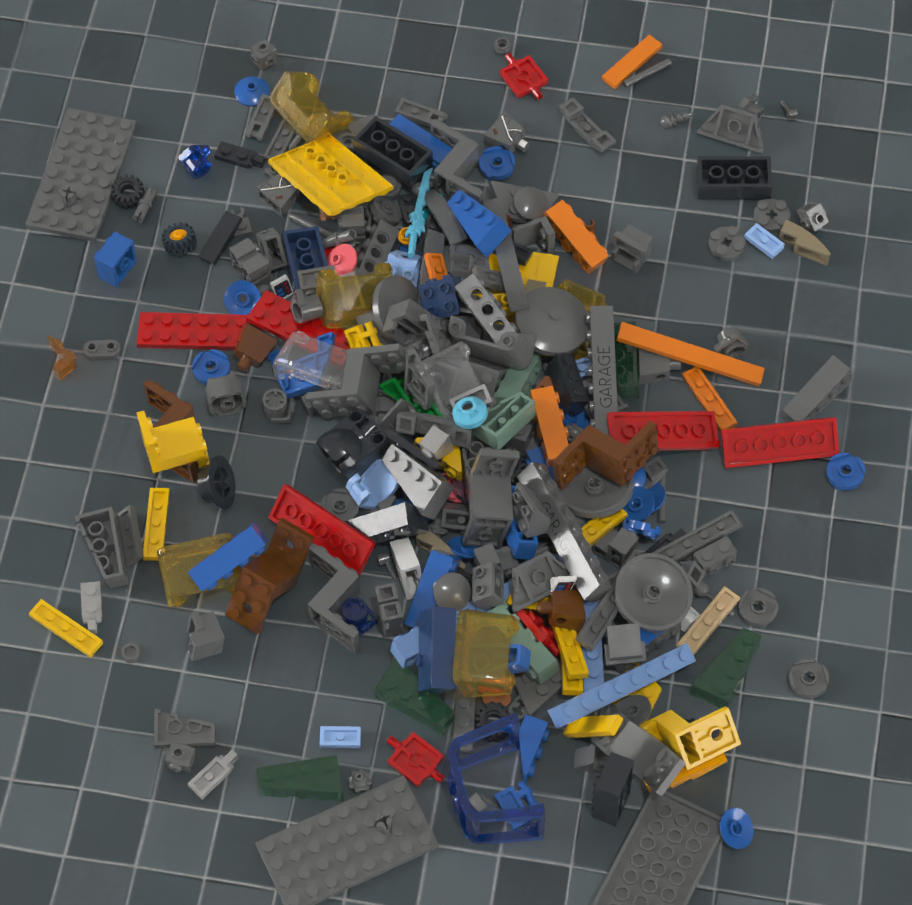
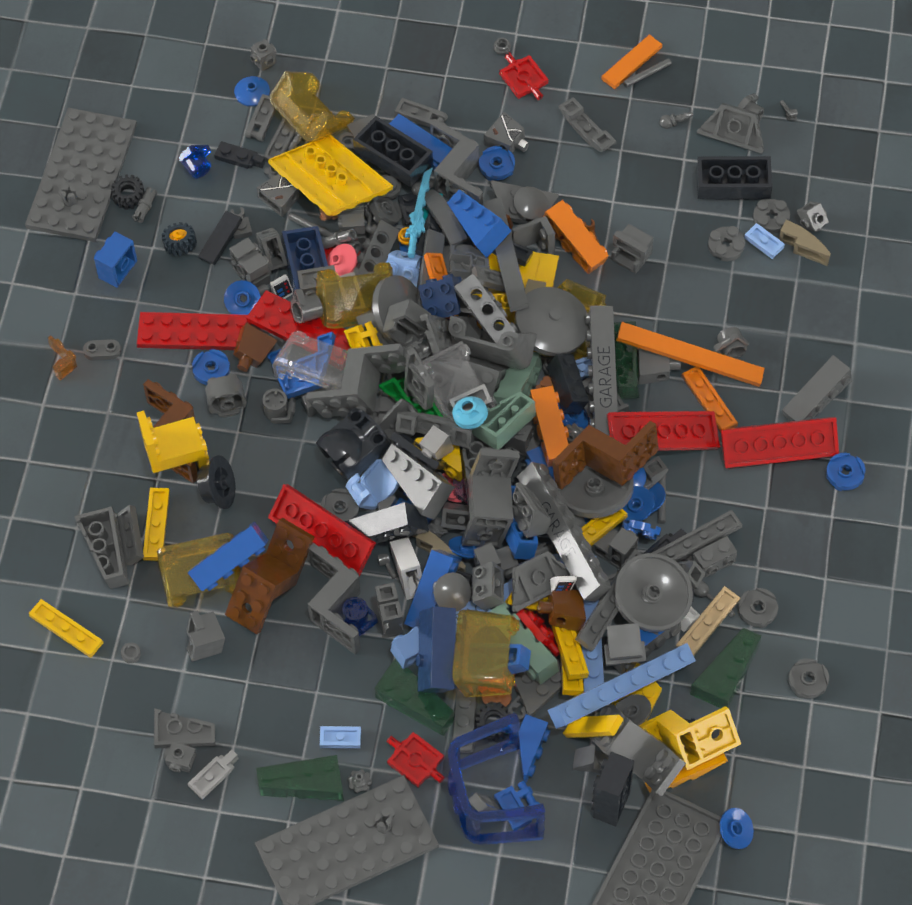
(91, 605): light grey hinge -> none

